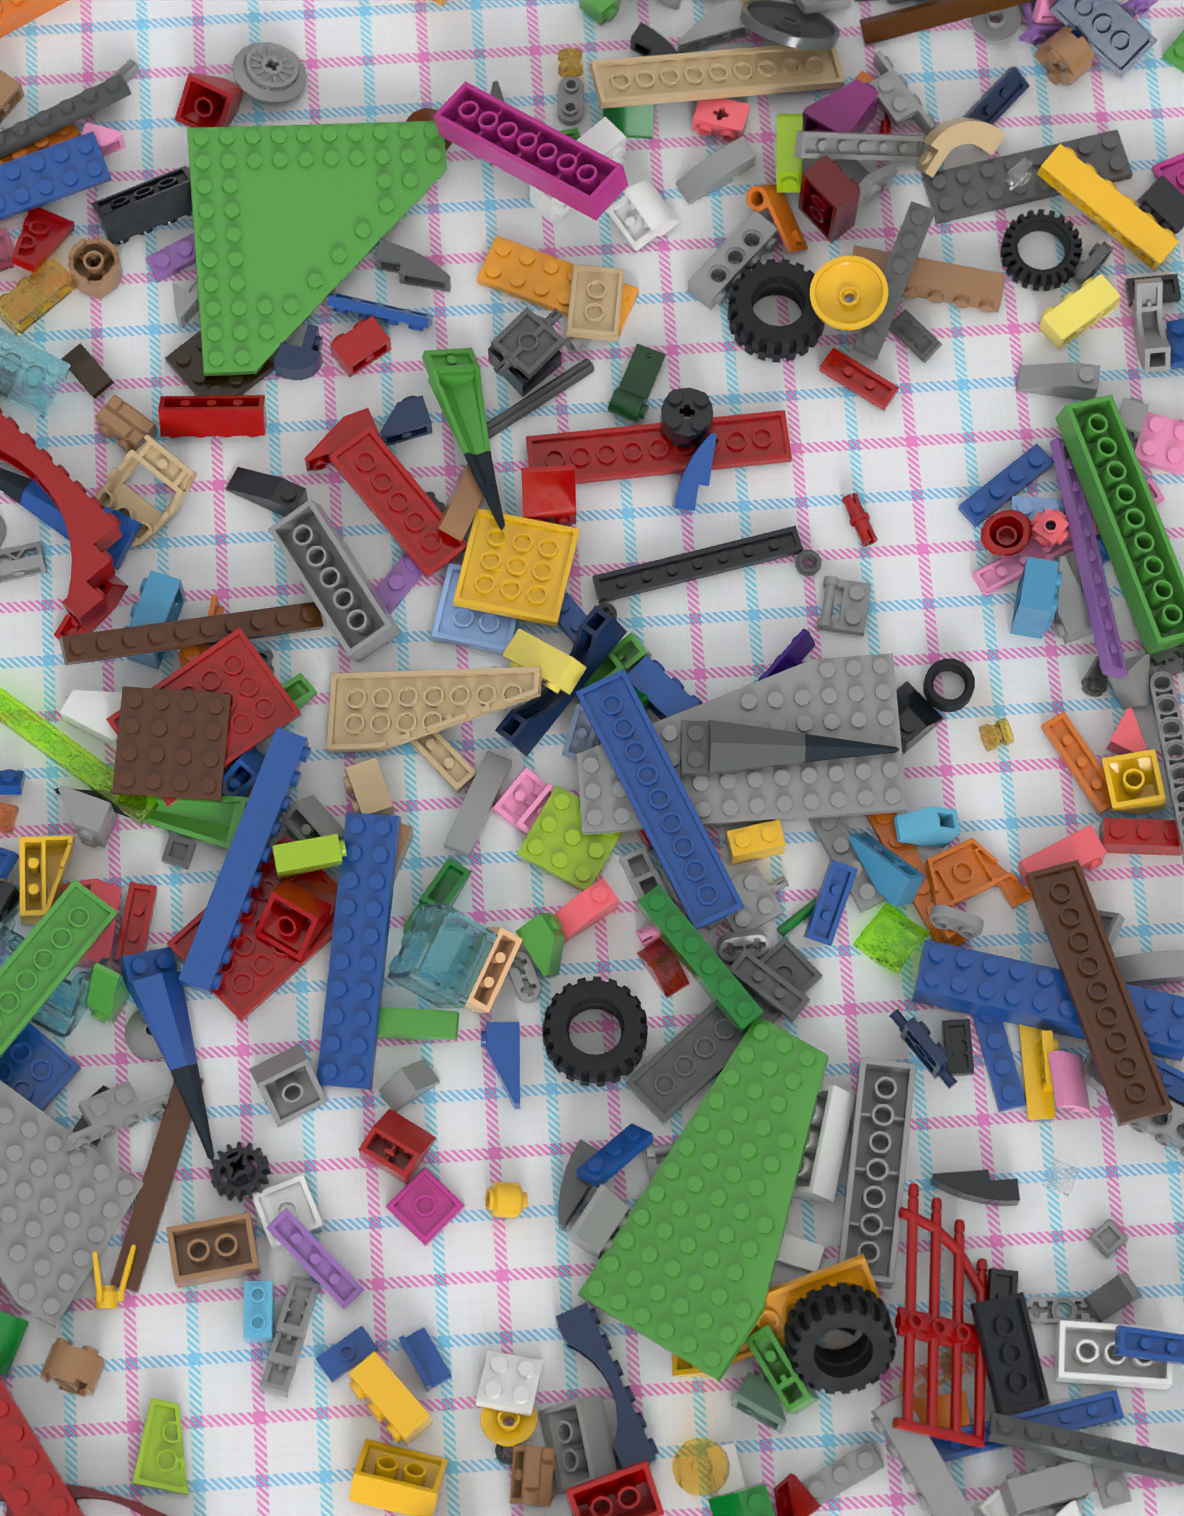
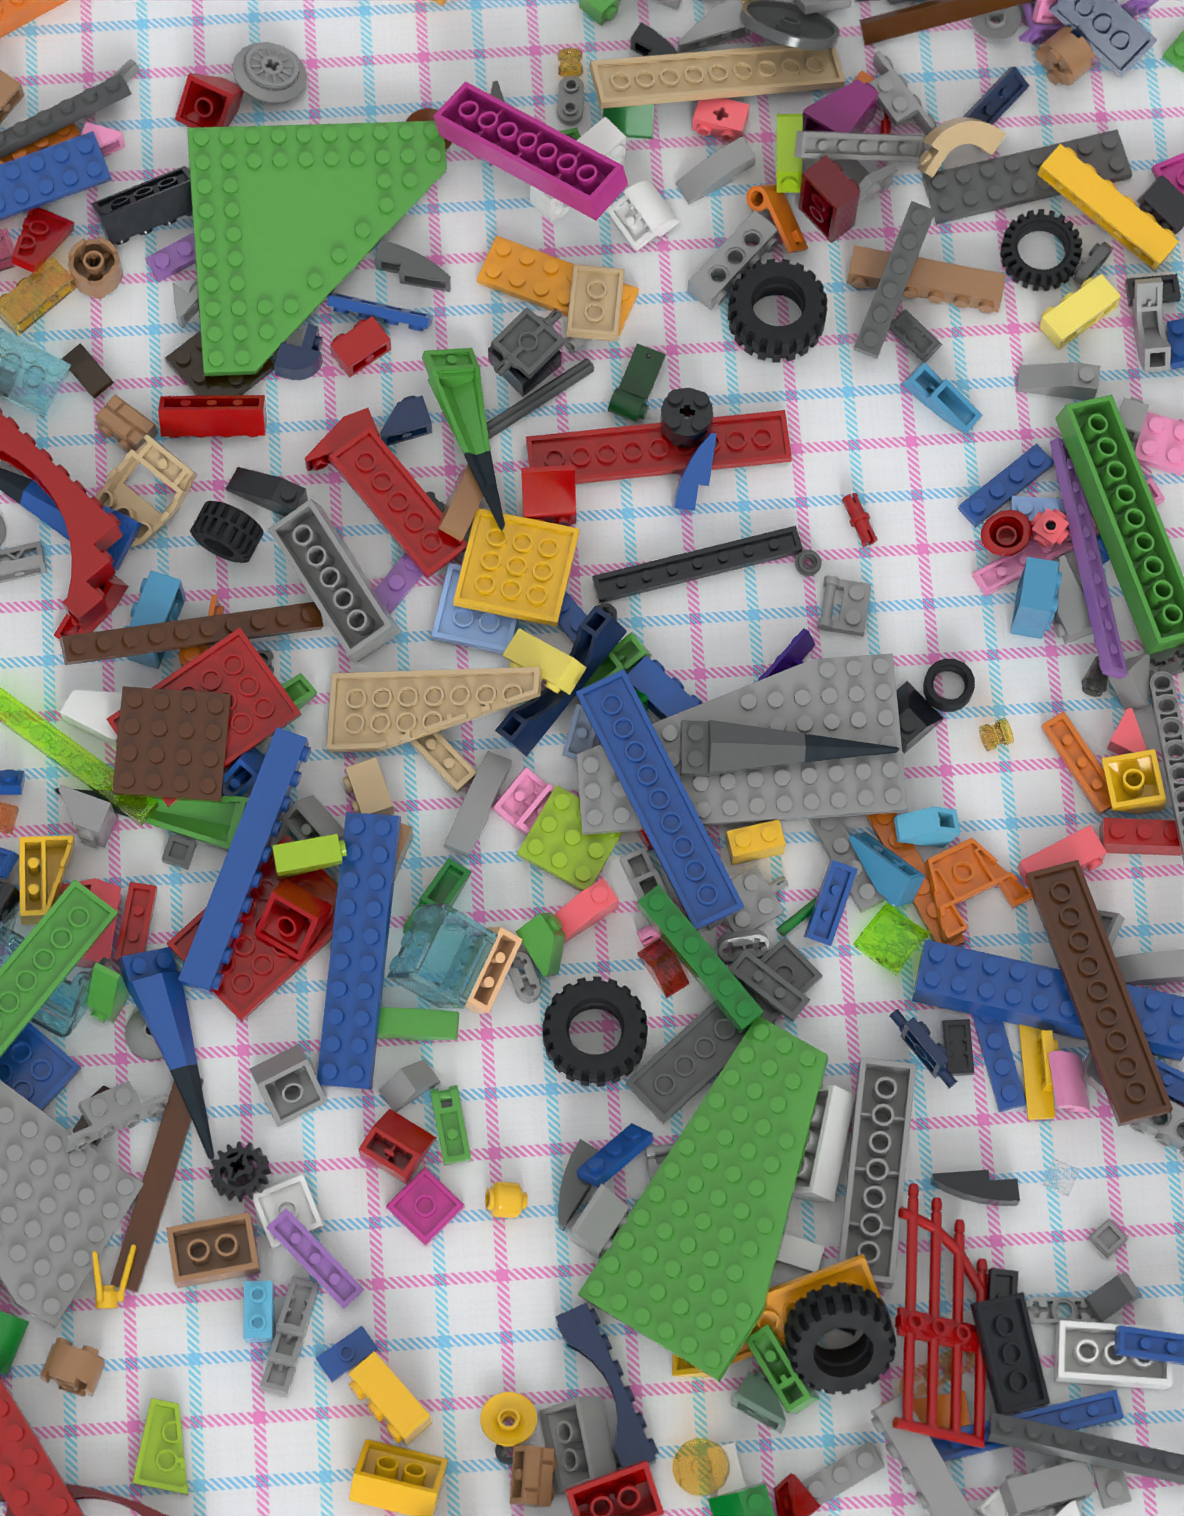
(226, 531): none -> black tyre
(425, 1358): blue panel -> none
(450, 1126): none -> bright green plate
(503, 1052): blue slope -> none
(509, 1383): white plate -> none
(849, 278): yellow dish -> none
(858, 379): red plate -> none
(942, 398): none -> dark azure slope
(956, 920): light grey plate -> none
(1019, 174): clear plate -> none

